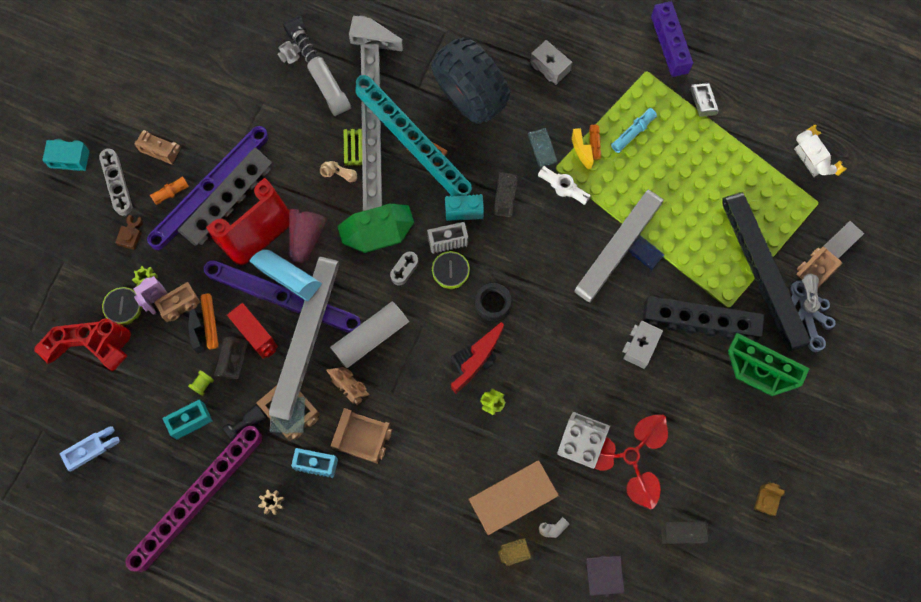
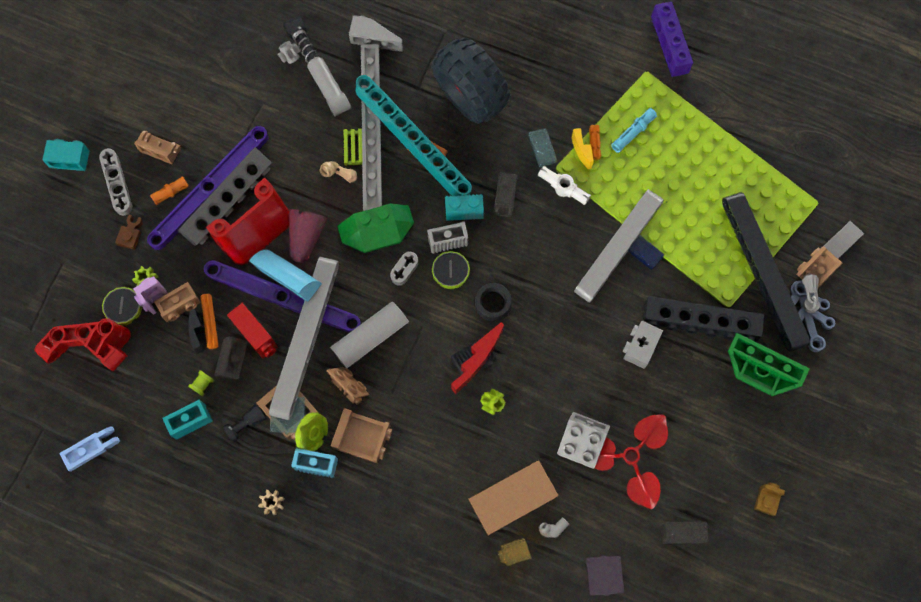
(185, 502): magenta beam -> none
(311, 431): none -> lime tile
(550, 62): light grey brick -> none
(704, 99): flat silver plate -> none
(815, 154): white torso -> none

